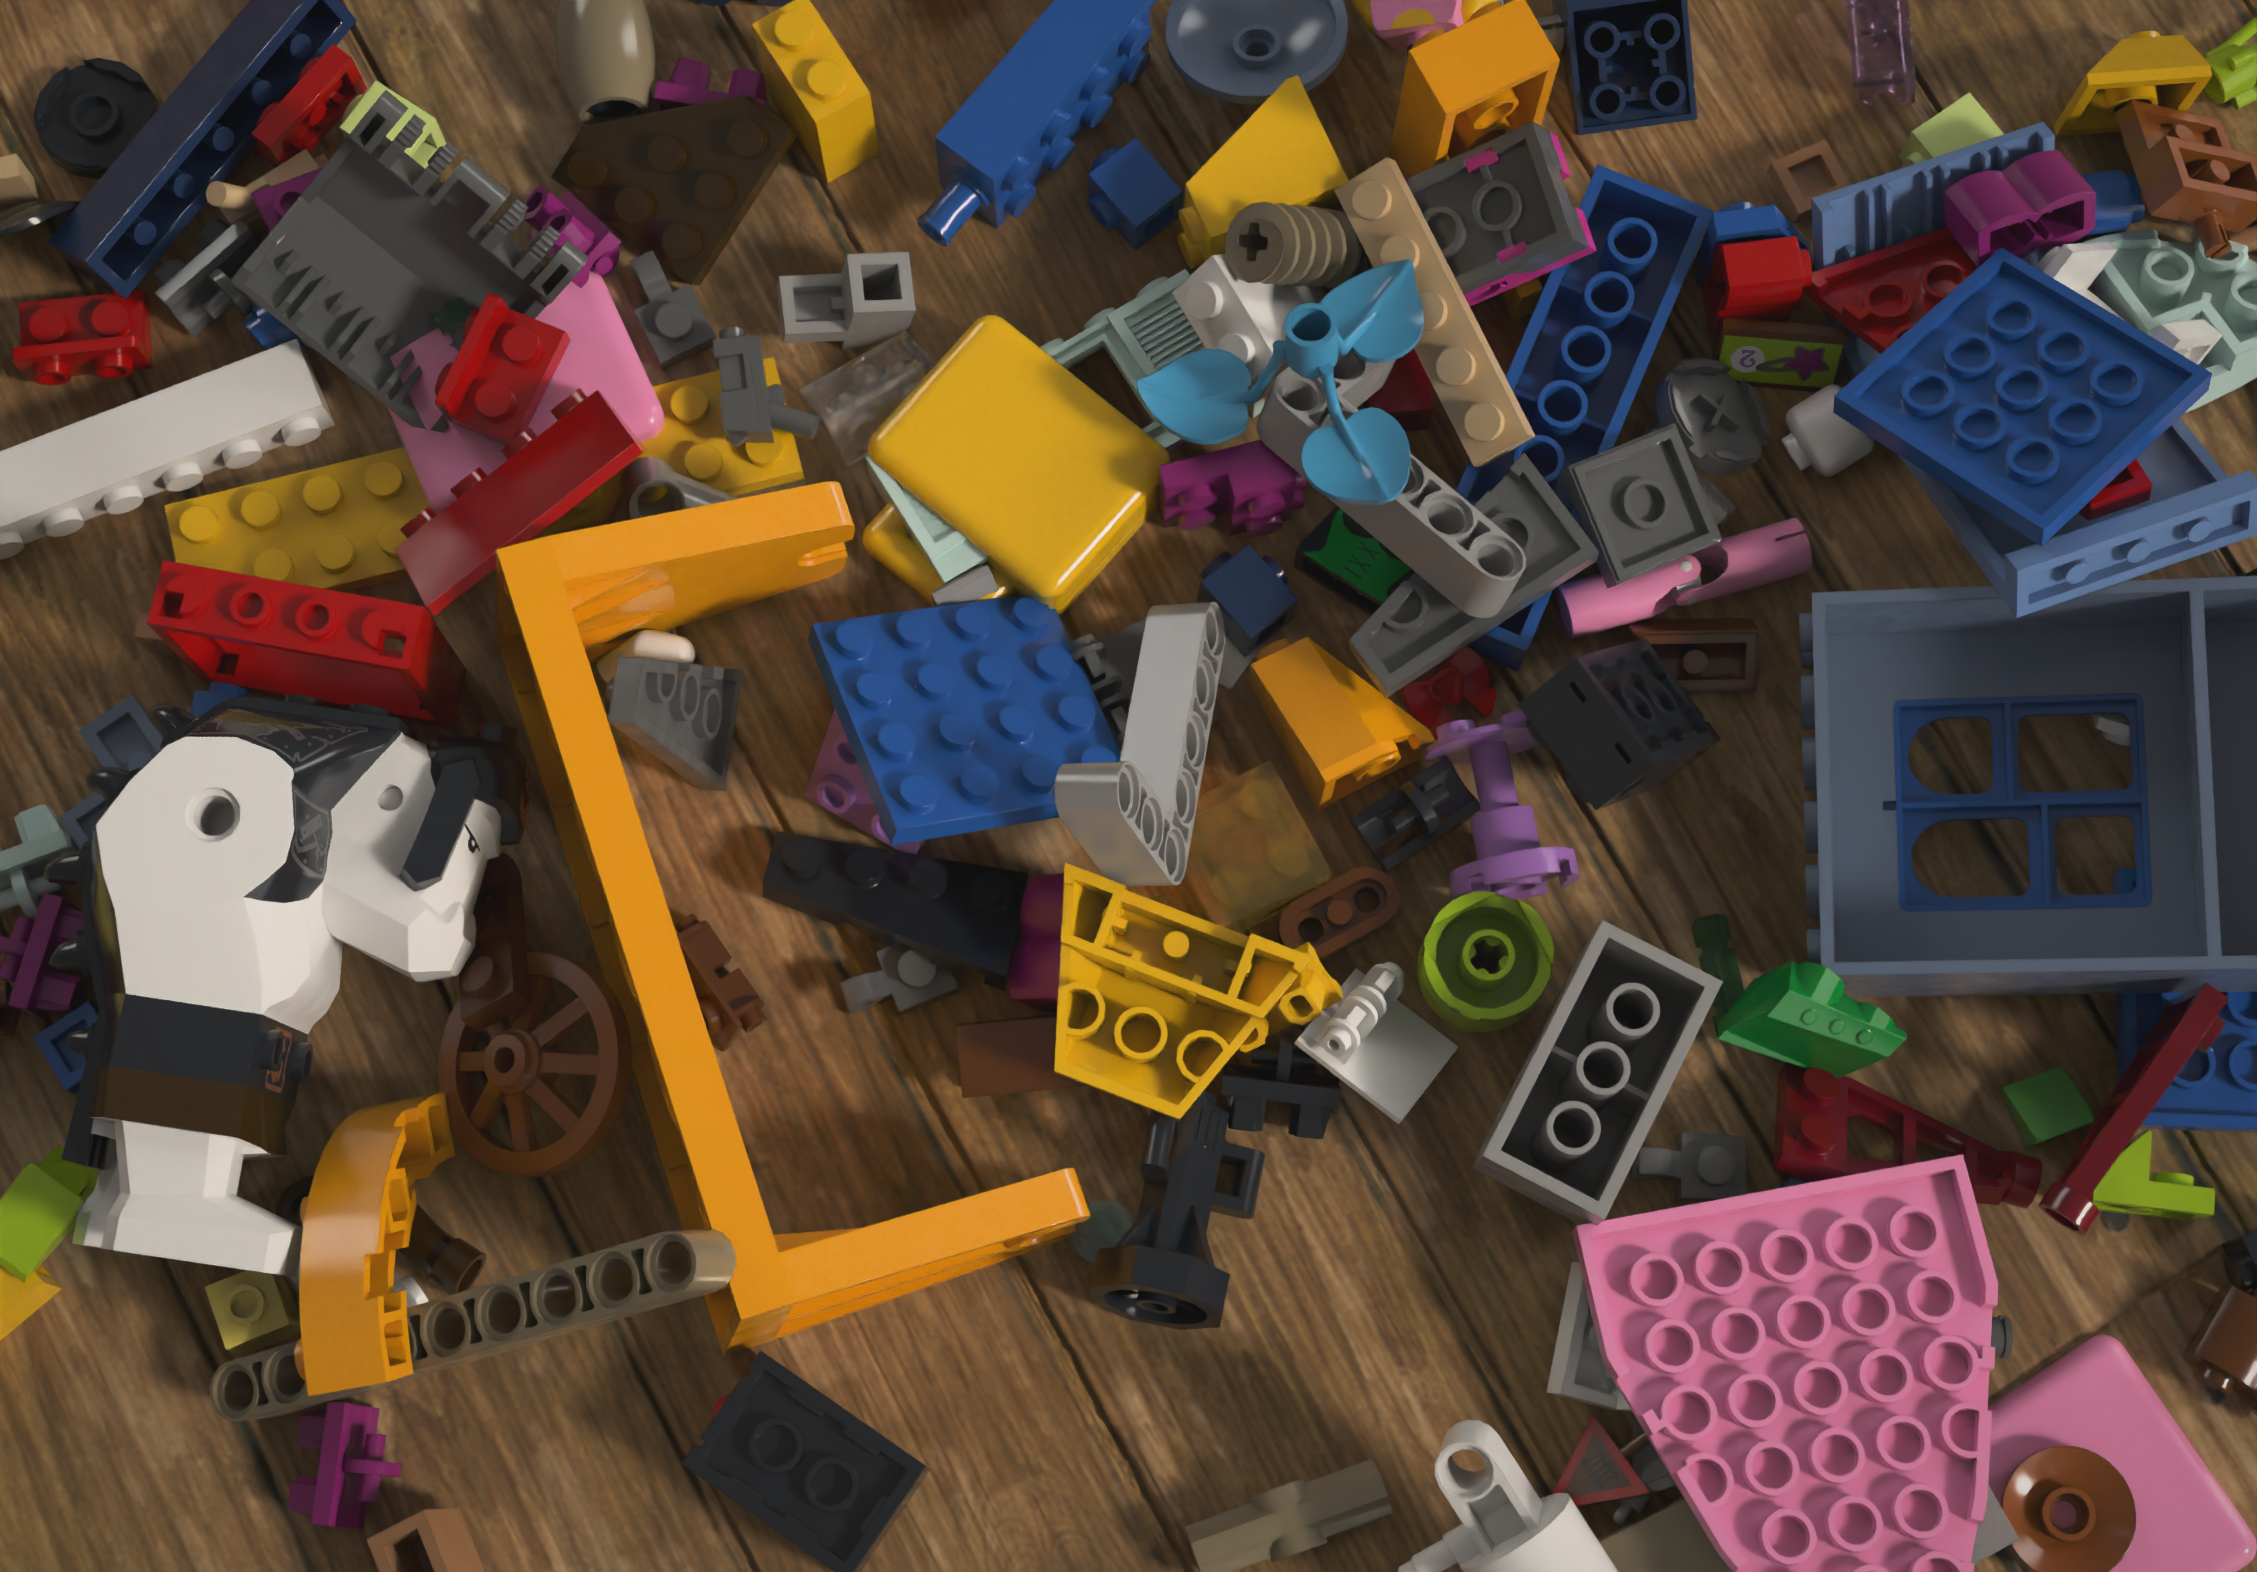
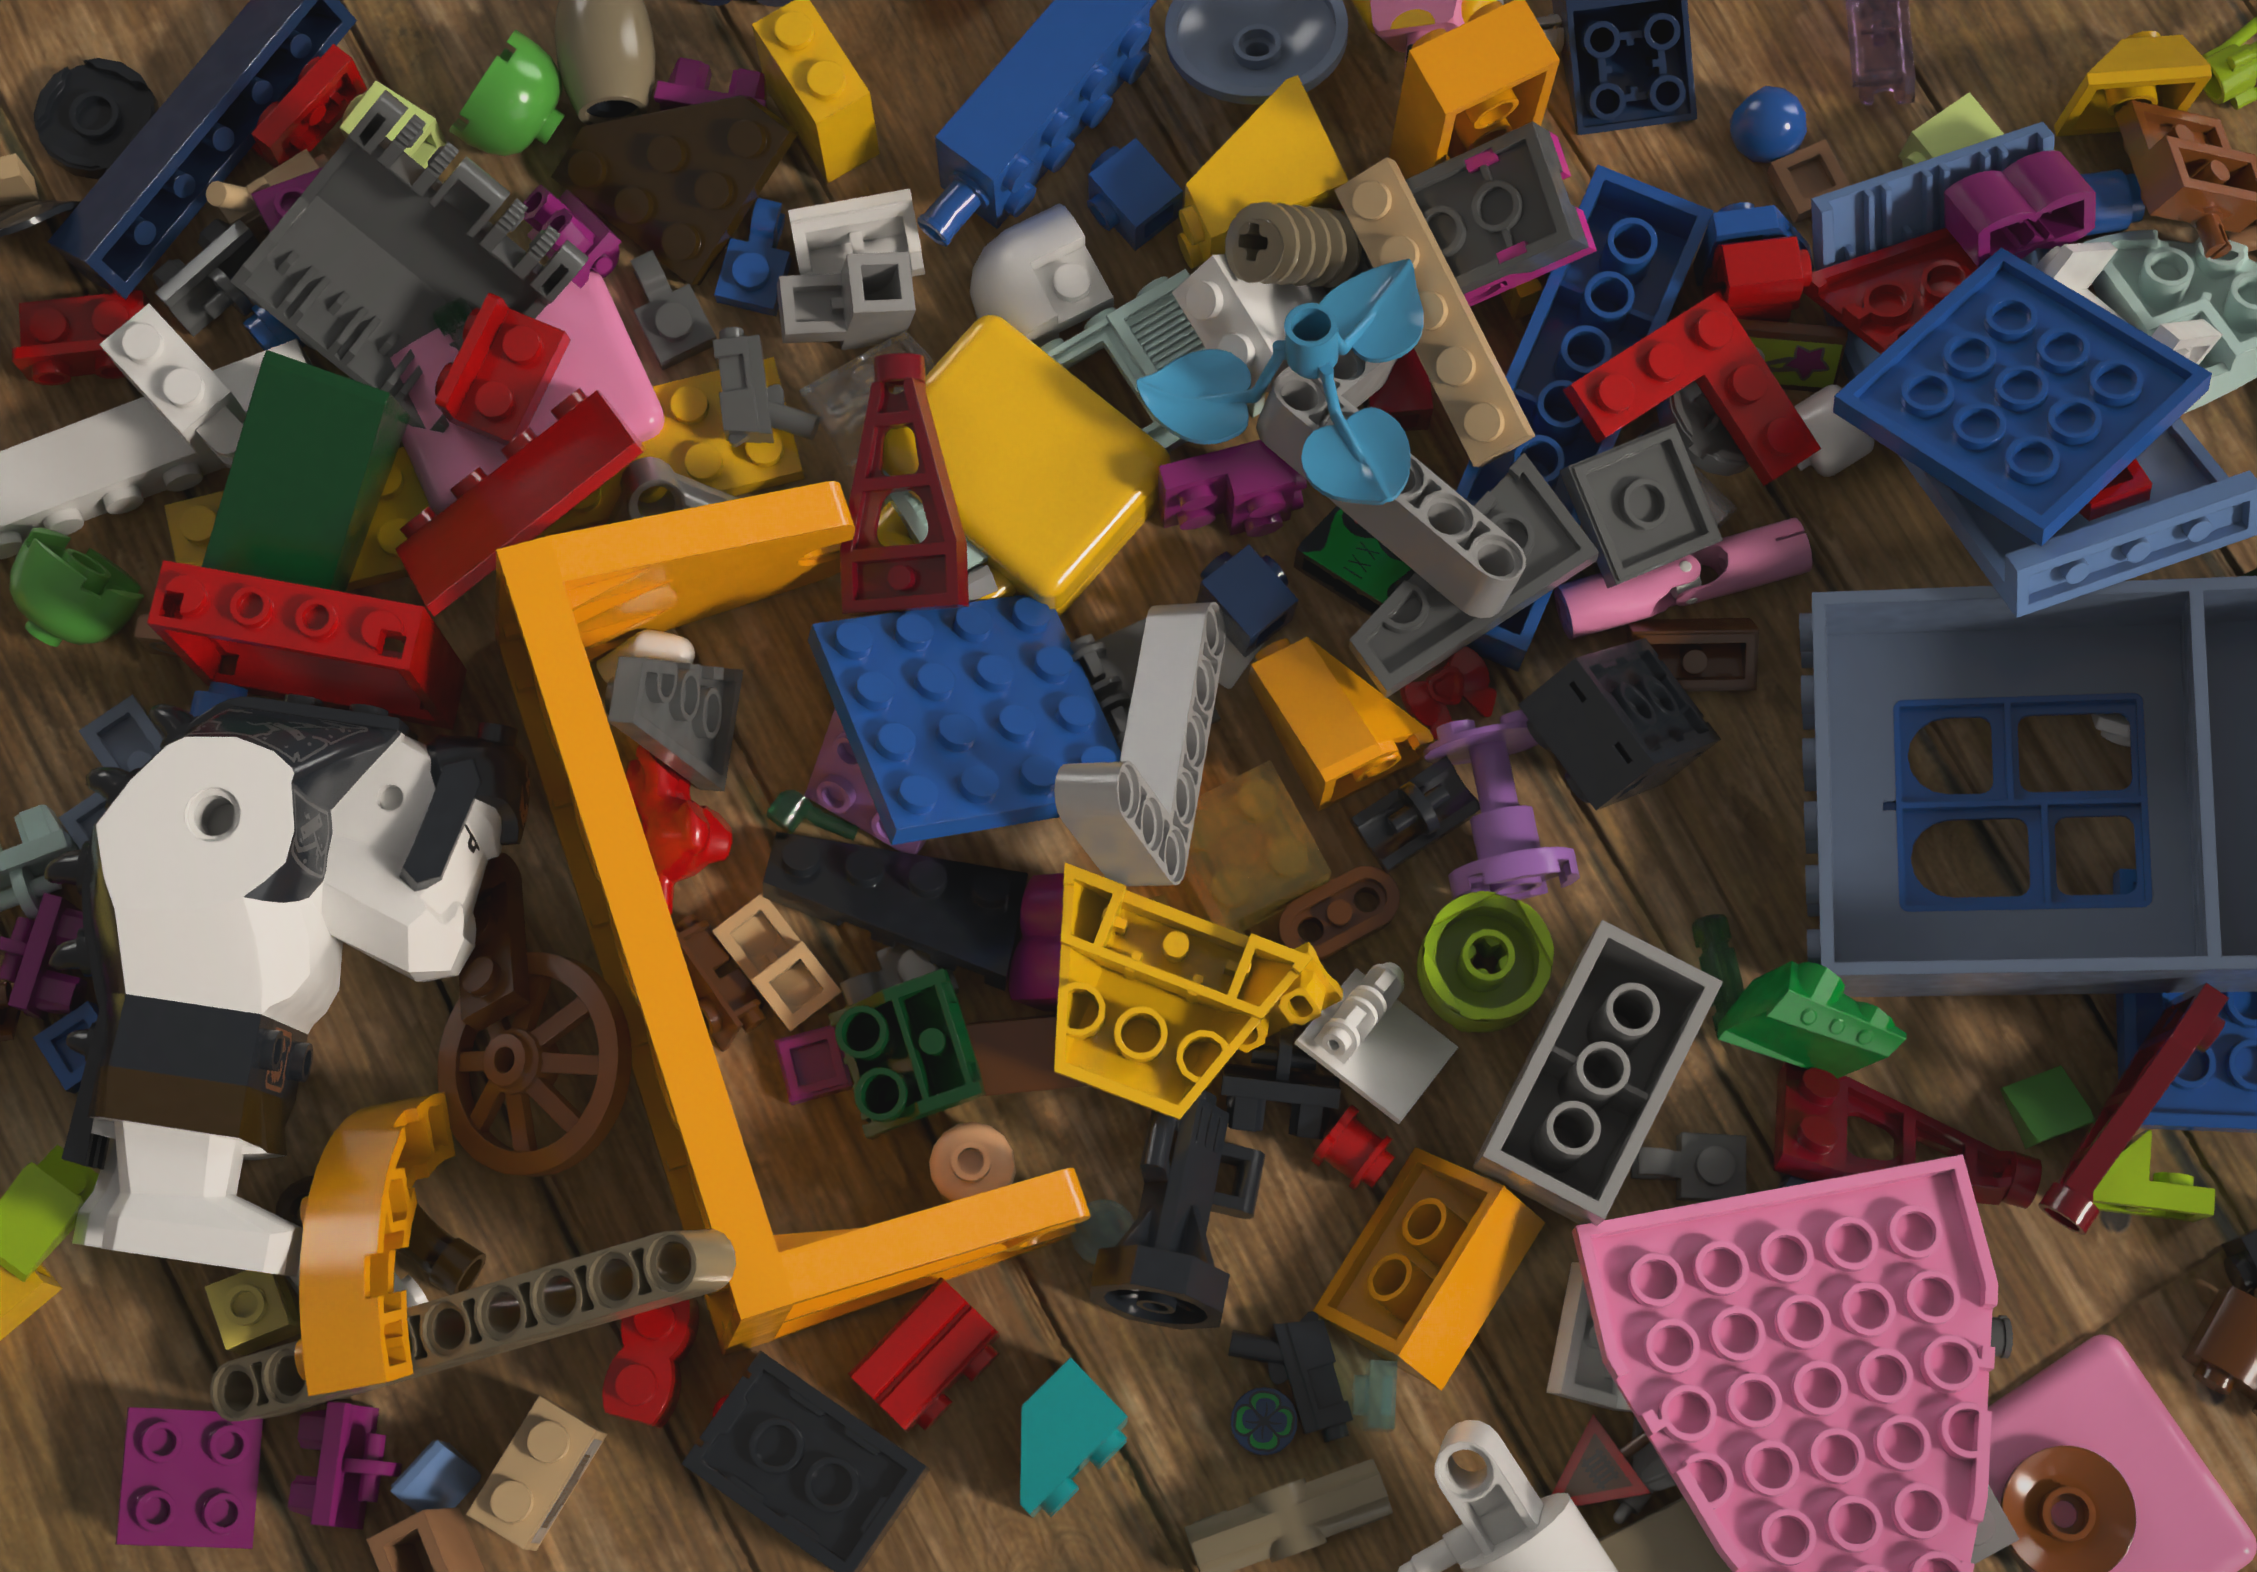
(70, 592): none -> bright green cylinder
(177, 384): none -> white brick
(188, 1479): none -> magenta hinge
(305, 476): none -> dark green slope
(436, 1478): none -> medium blue slope
(513, 101): none -> bright green cylinder
(536, 1474): none -> tan brick
(646, 1373): none -> red brick
(677, 829): none -> red animal
(754, 266): none -> blue plate
(776, 962): none -> tan slope
(792, 808): none -> clear green hand
(812, 1065): none -> magenta tile
(855, 226): none -> white hinge
(908, 1052): none -> dark green slope
(911, 575): none -> dark red plate
(926, 1357): none -> red brick
(971, 1161): none -> light nougat head
(1039, 277): none -> white brick
(1063, 1431): none -> teal slope
(1263, 1421): none -> tile
(1305, 1359): none -> black piece
(1355, 1150): none -> red brick
(1376, 1396): none -> clear light blue plate
(1429, 1266): none -> light orange slope
(1716, 352): none -> red plate
(1768, 125): none -> blue piece

